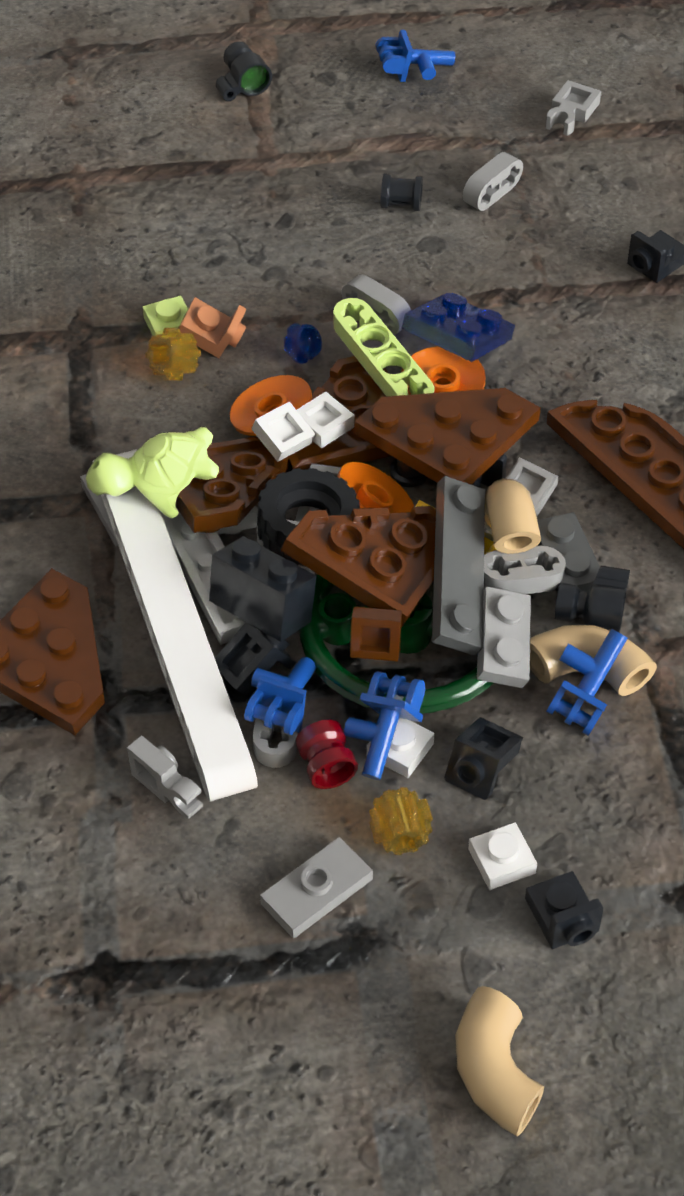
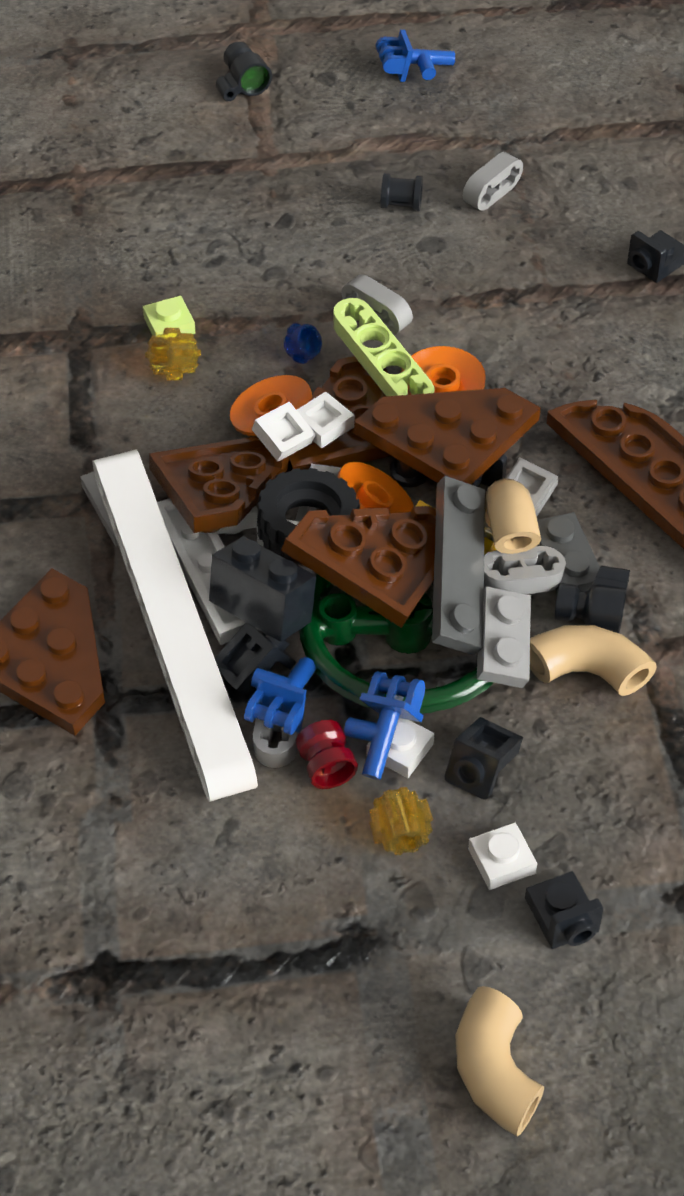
(157, 468): yellowish green animal -> none
(158, 772): light grey plate -> none
(213, 328): nougat bracket -> none
(316, 887): light grey plate -> none
(375, 634): reddish brown plate -> none
(458, 326): clear blue plate -> none
(572, 104): light grey plate -> none
(594, 673): blue arm -> none

